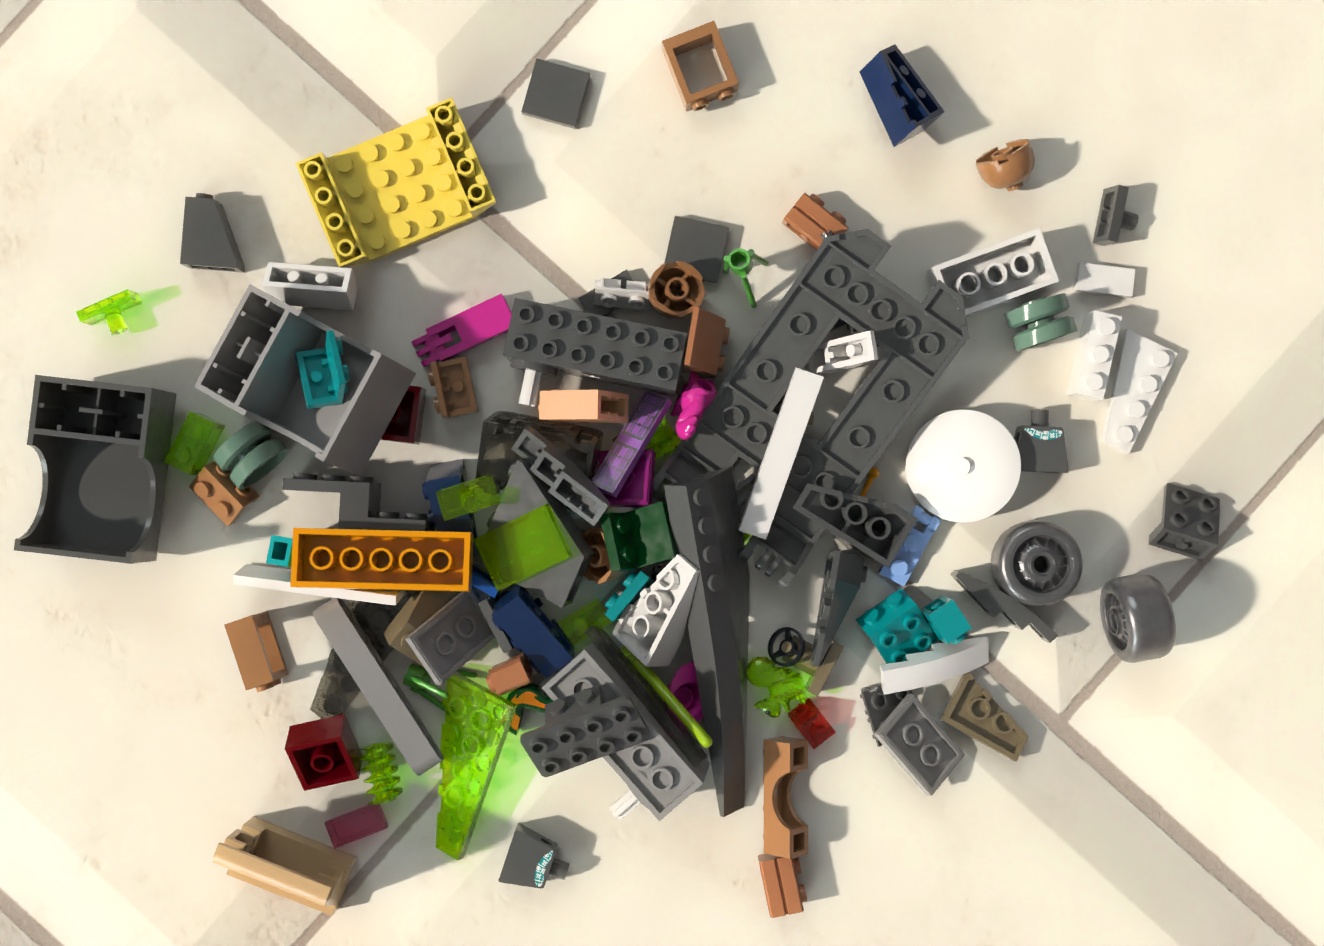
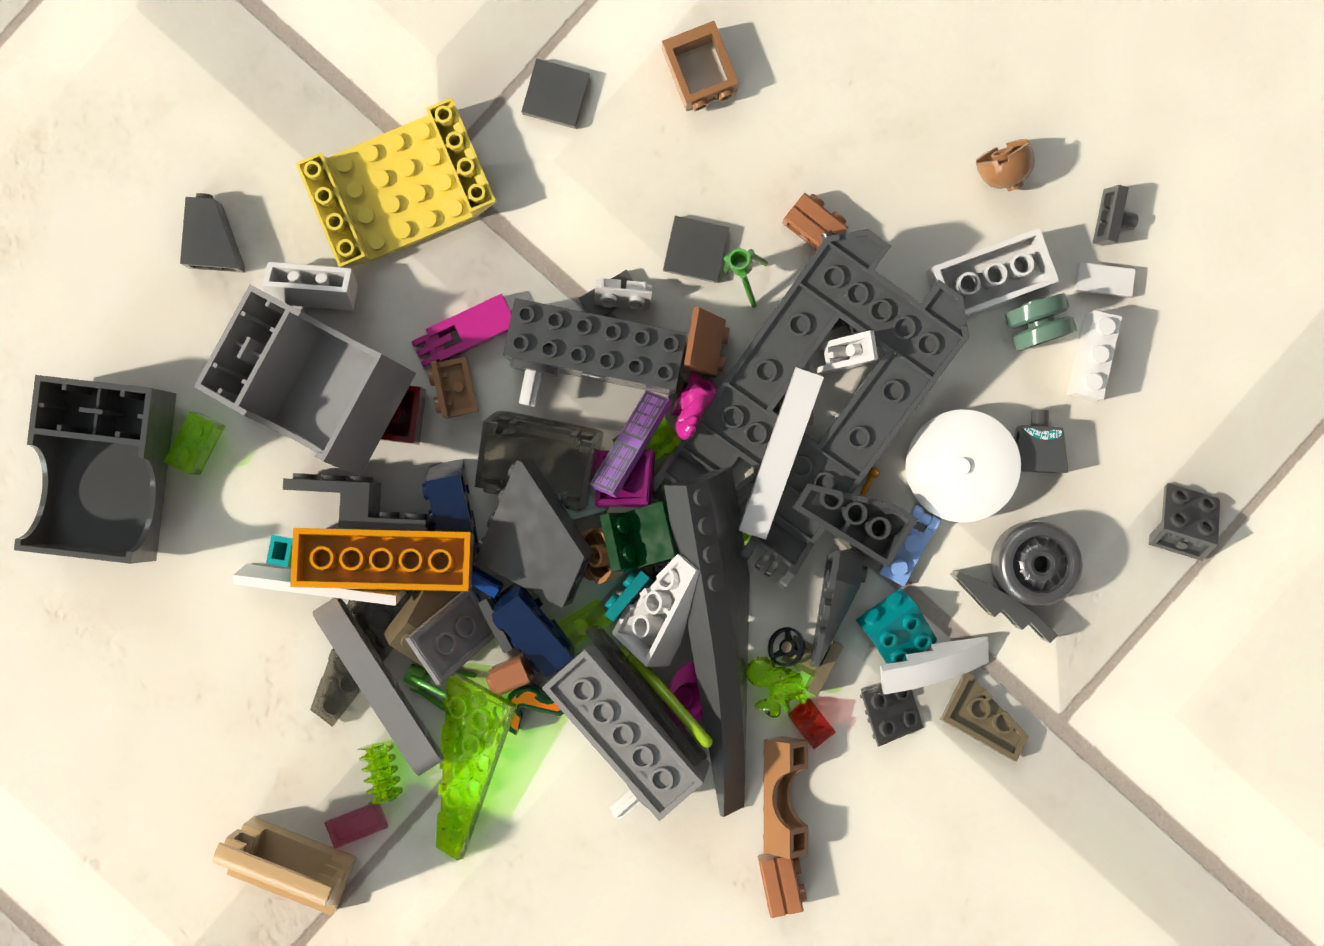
(110, 311): clear neon green tile -> none
(221, 494): medium nougat bracket -> none
(250, 454): sand green wheel -> none
(257, 651): medium nougat window -> none
(323, 374): teal bracket -> none
(323, 752): dark red brick -> none
(467, 497): clear neon green tile -> none
(523, 547): clear neon green tile -> none
(531, 860): dark grey torso -> none
(563, 476): dark grey slope -> none
(583, 406): light nougat brick -> none
(583, 730): dark grey bracket -> none
(675, 290): medium nougat cylinder -> none
(899, 95): dark blue wedge -> none
(919, 744): light grey tile -> none
(946, 620): teal brick -> none
(1137, 383): white wing -> none
(1137, 617): flat silver wheel -> none

